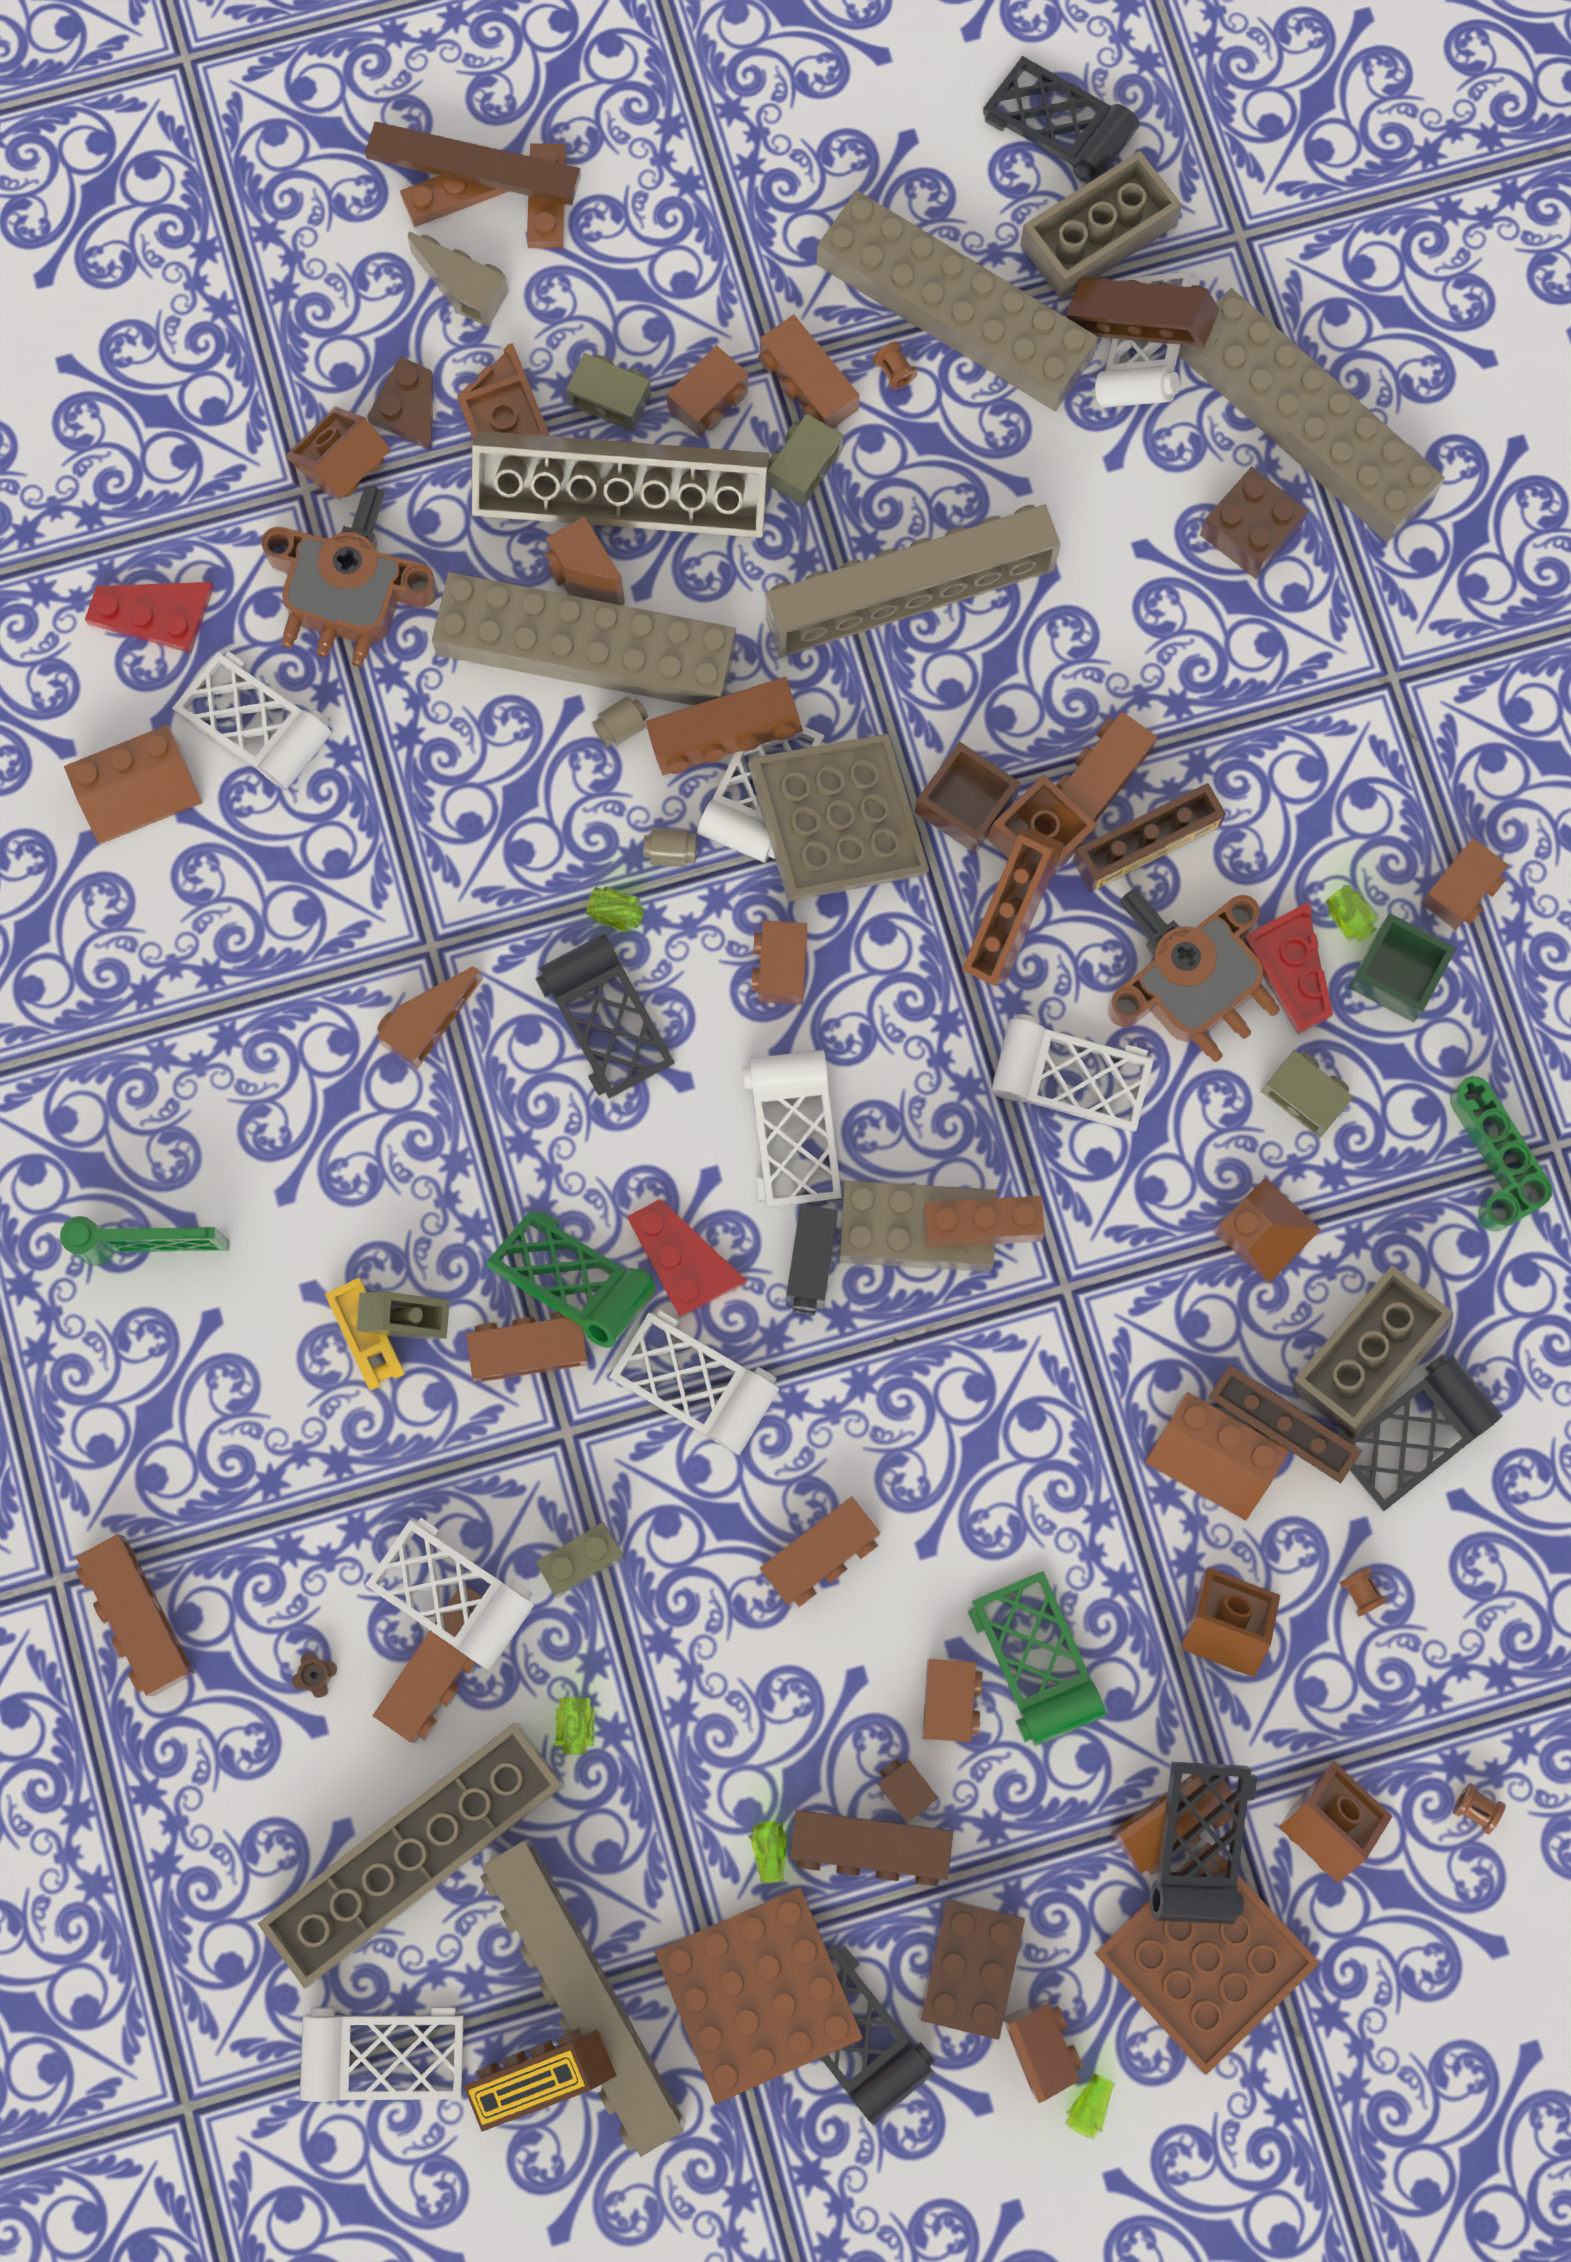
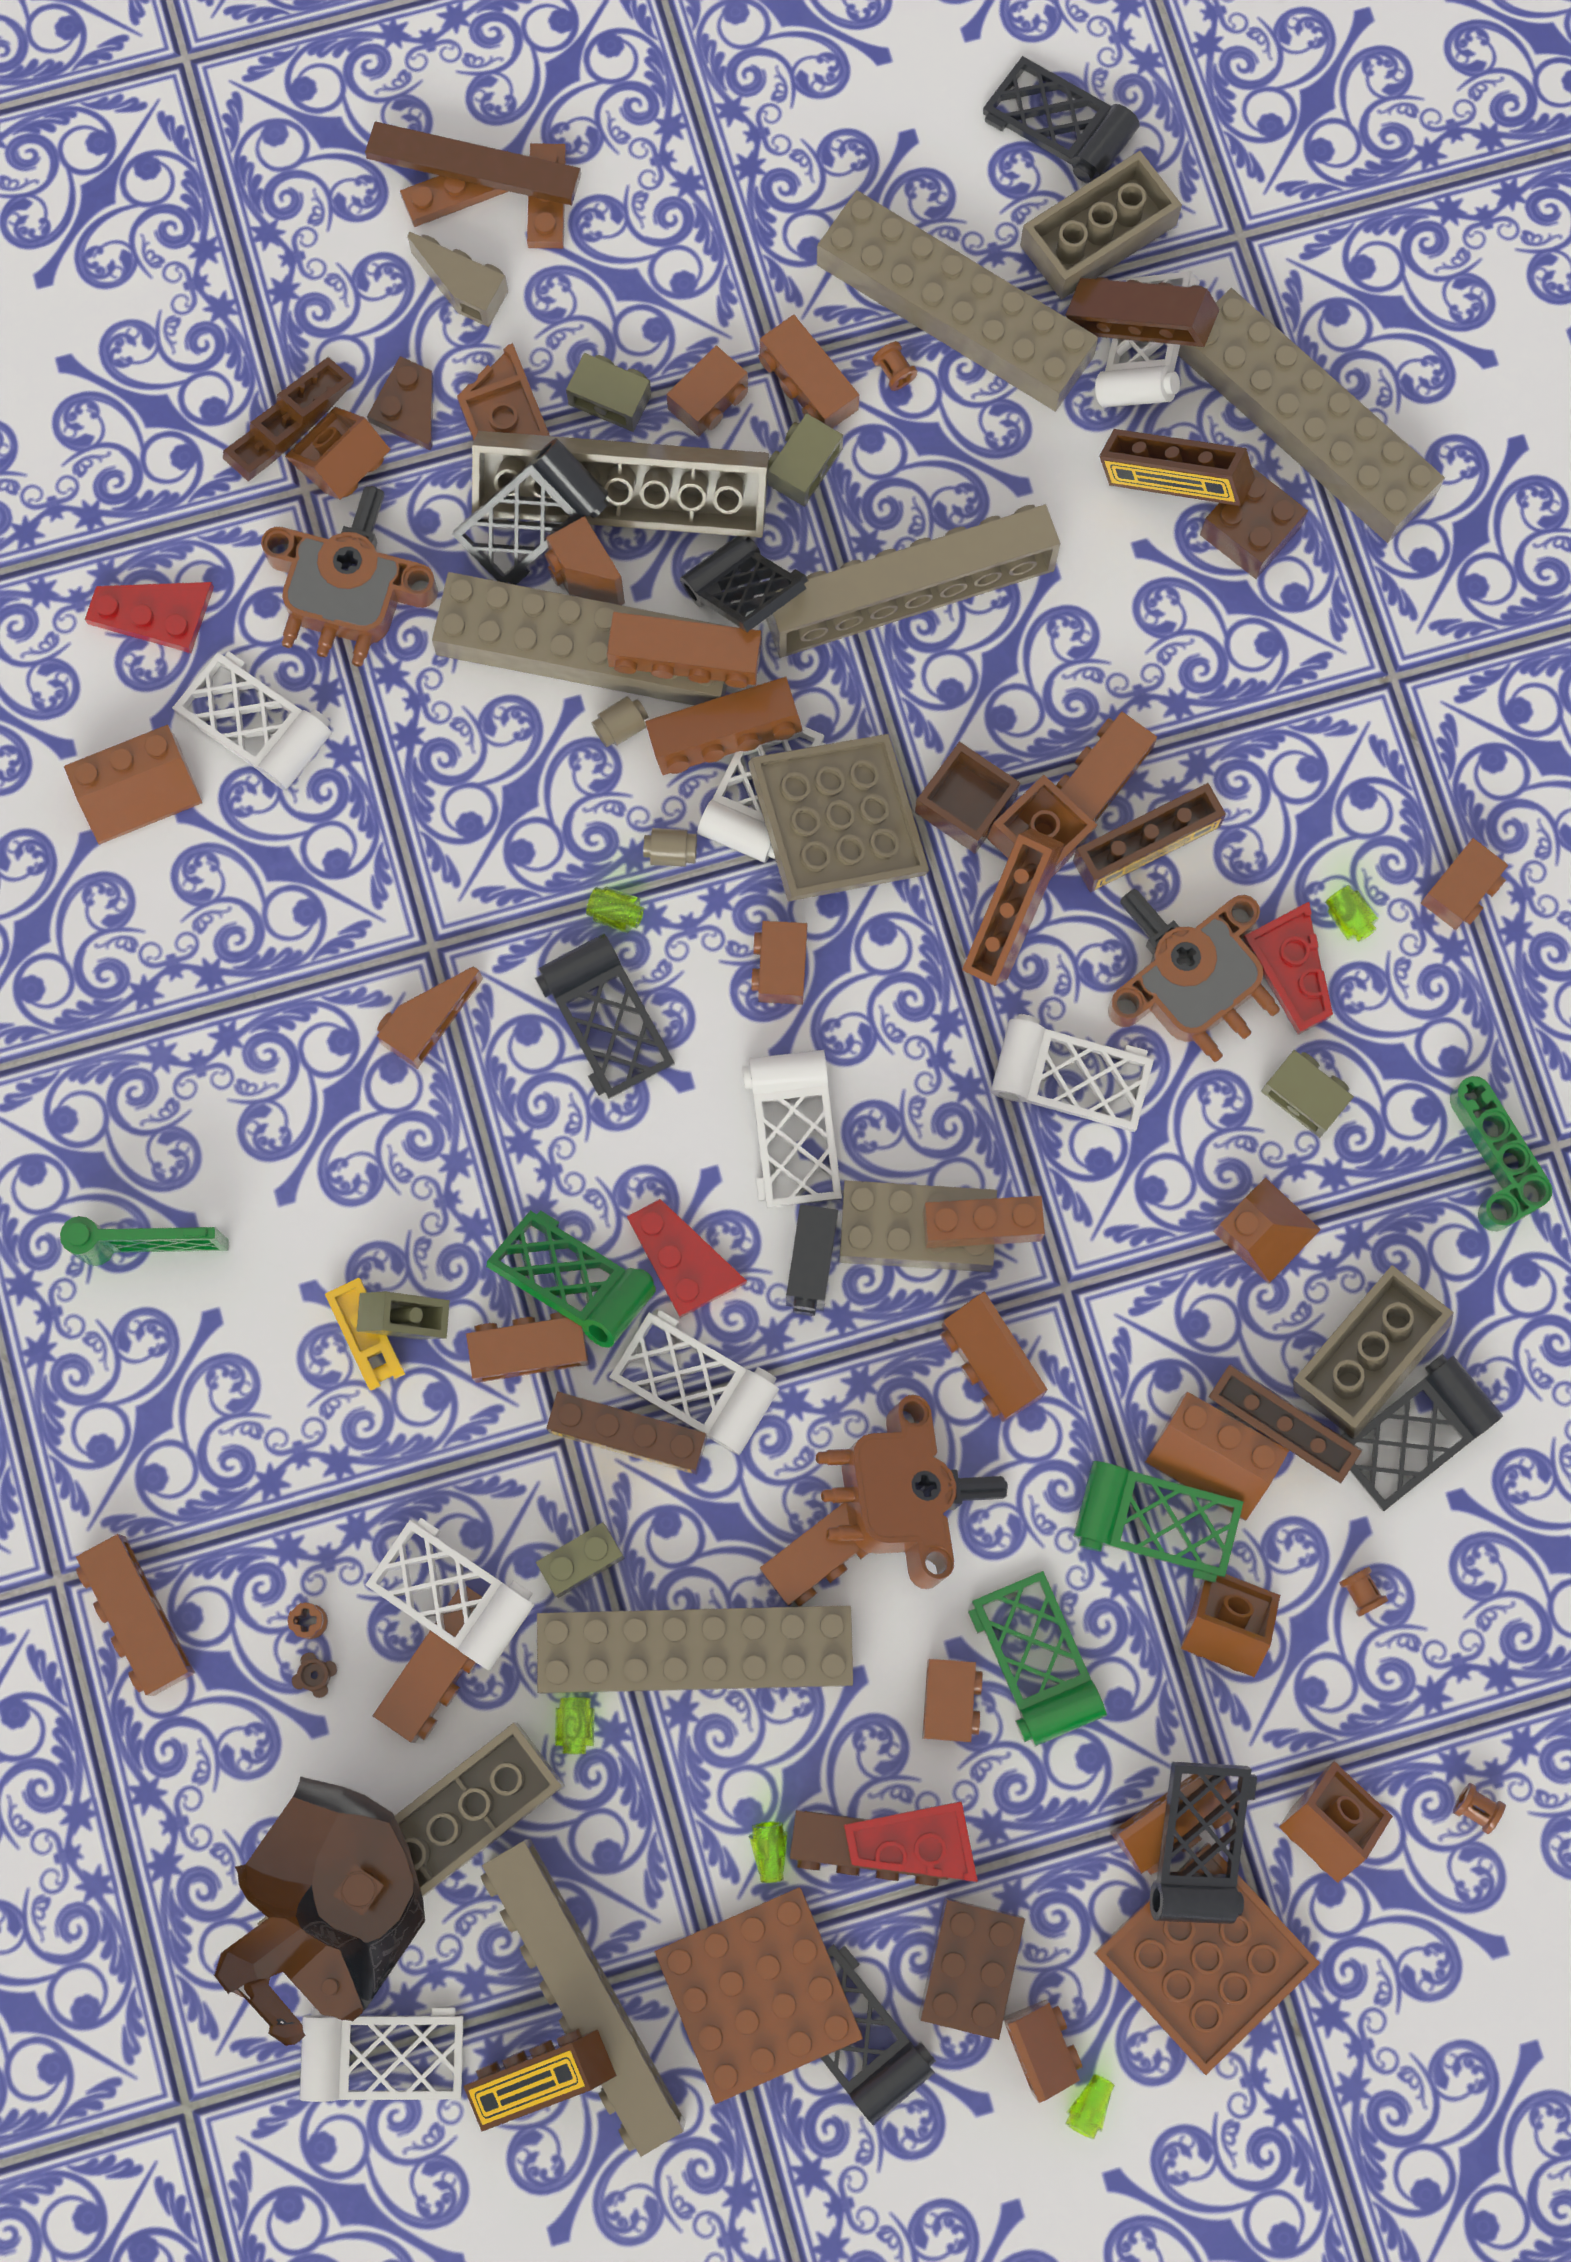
(292, 416): none -> reddish brown slope
(300, 1611): none -> dark orange bush
(335, 1904): none -> reddish brown piece
(568, 485): none -> black piece
(626, 1433): none -> reddish brown brick
(684, 649): none -> dark orange brick
(694, 1649): none -> dark tan brick
(733, 567): none -> black piece
(901, 1491): none -> dark orange piece
(906, 1788): reddish brown brick -> none
(916, 1841): none -> red wing
(992, 1358): none -> dark orange slope
(1107, 1506): none -> green piece
(1177, 467): none -> reddish brown brick
(1402, 967): dark green piece -> none

